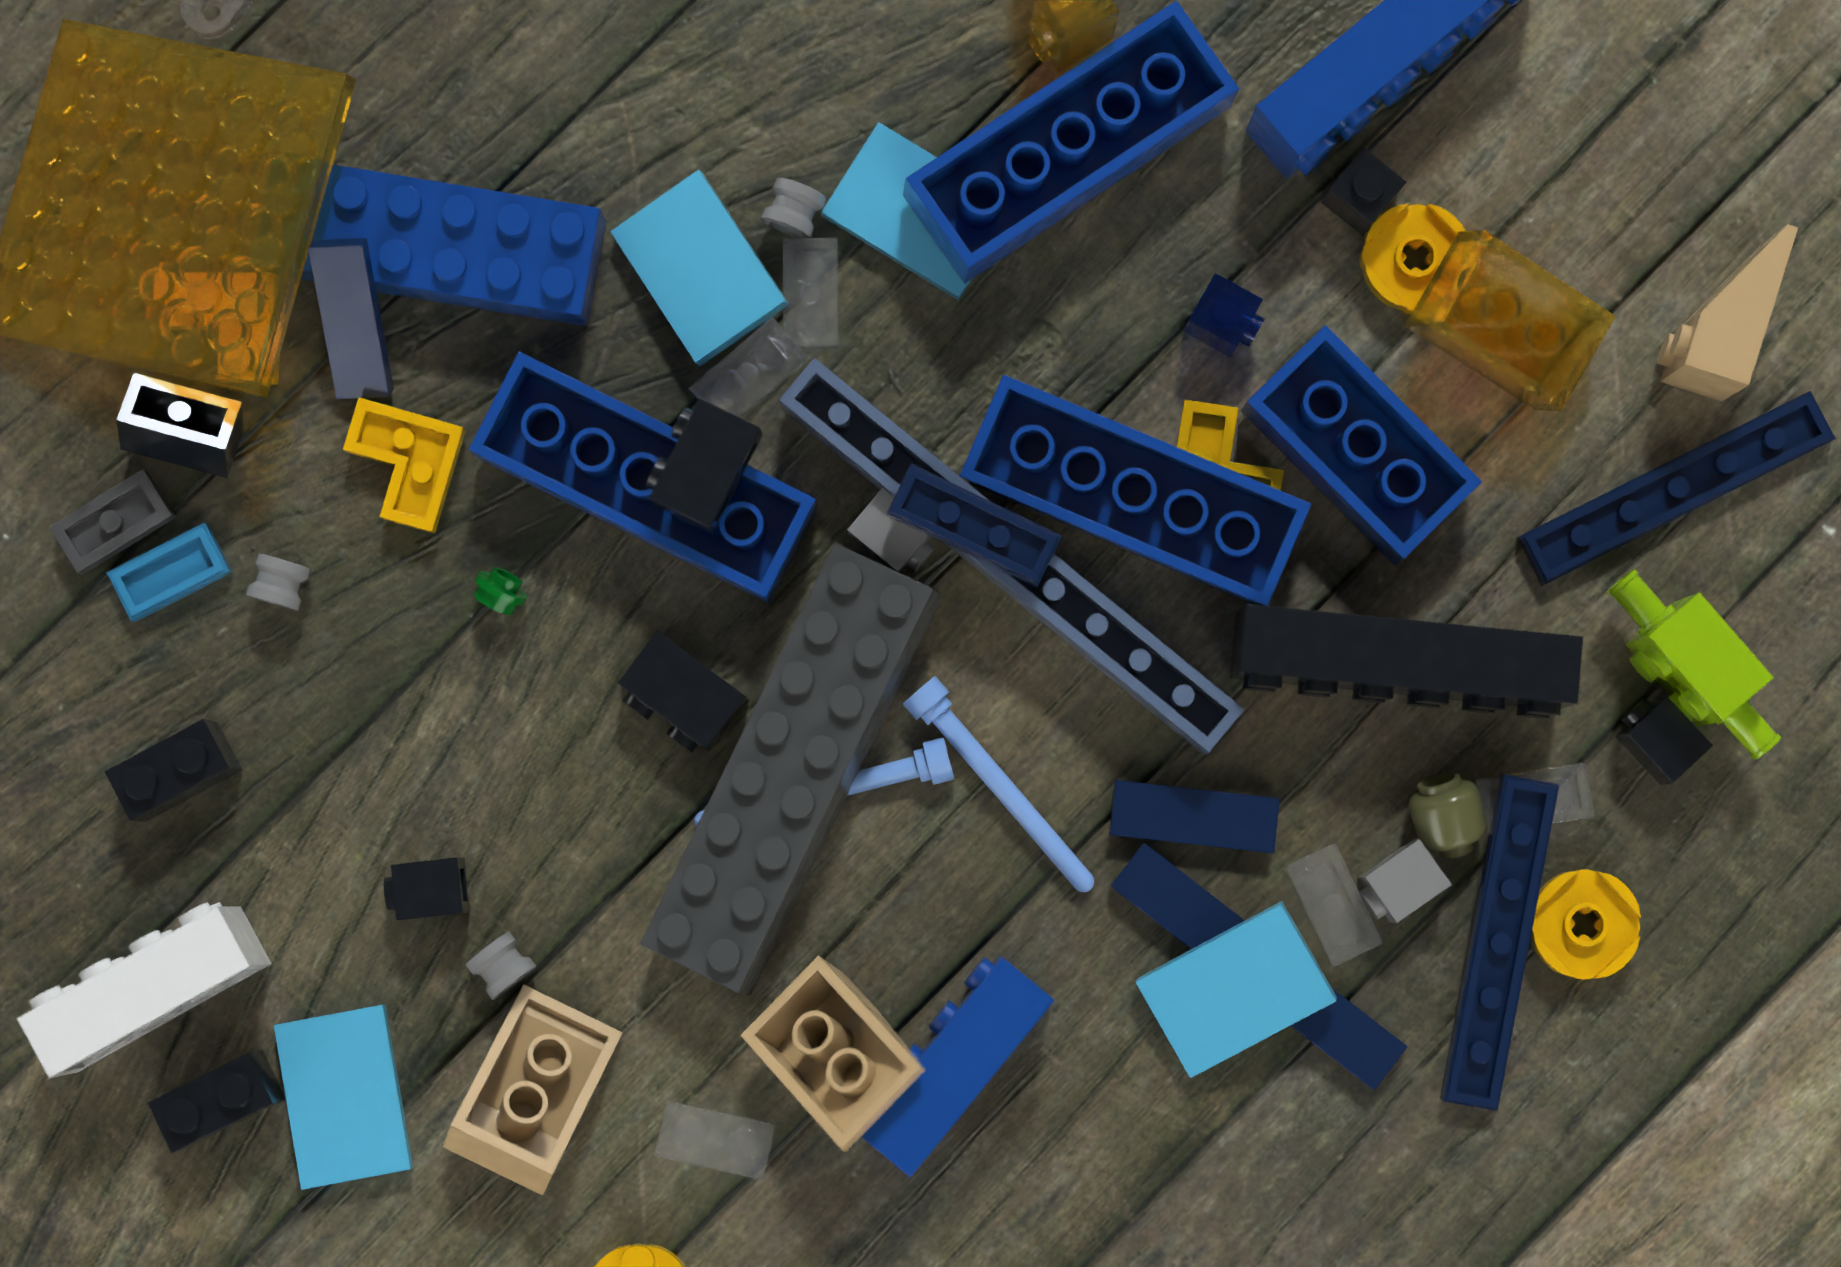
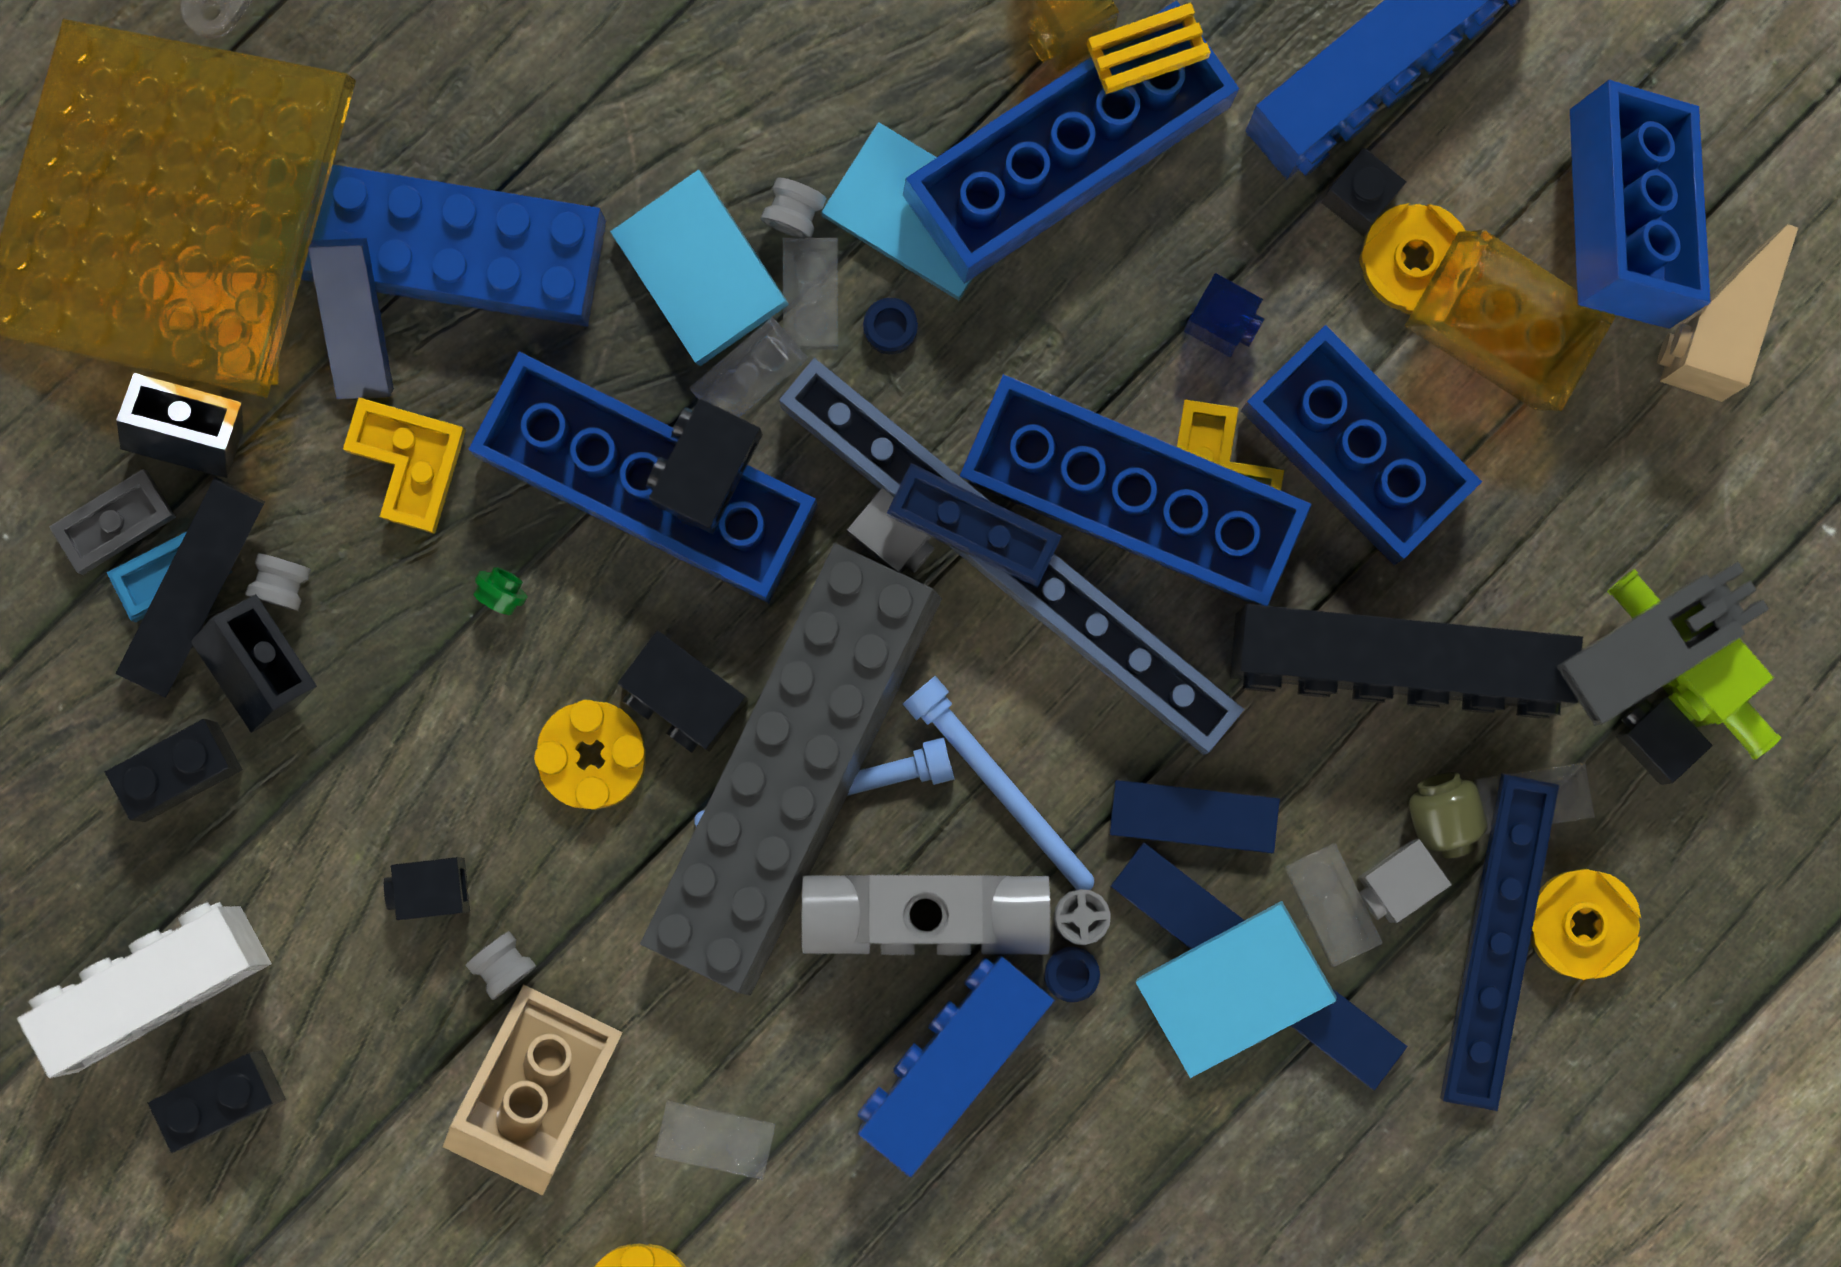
(190, 587): none -> black tile
(253, 663): none -> black brick
(343, 1096): medium azure tile -> none
(622, 751): none -> yellow plate
(833, 1052): tan slope -> none
(859, 910): none -> light grey brick
(890, 326): none -> dark blue tile
(1072, 974): none -> dark blue tile
(1090, 916): none -> light grey wheel
(1192, 31): none -> yellow tile
(1639, 205): none -> blue brick
(1649, 649): none -> dark grey hinge
(1676, 488): dark blue tile -> none

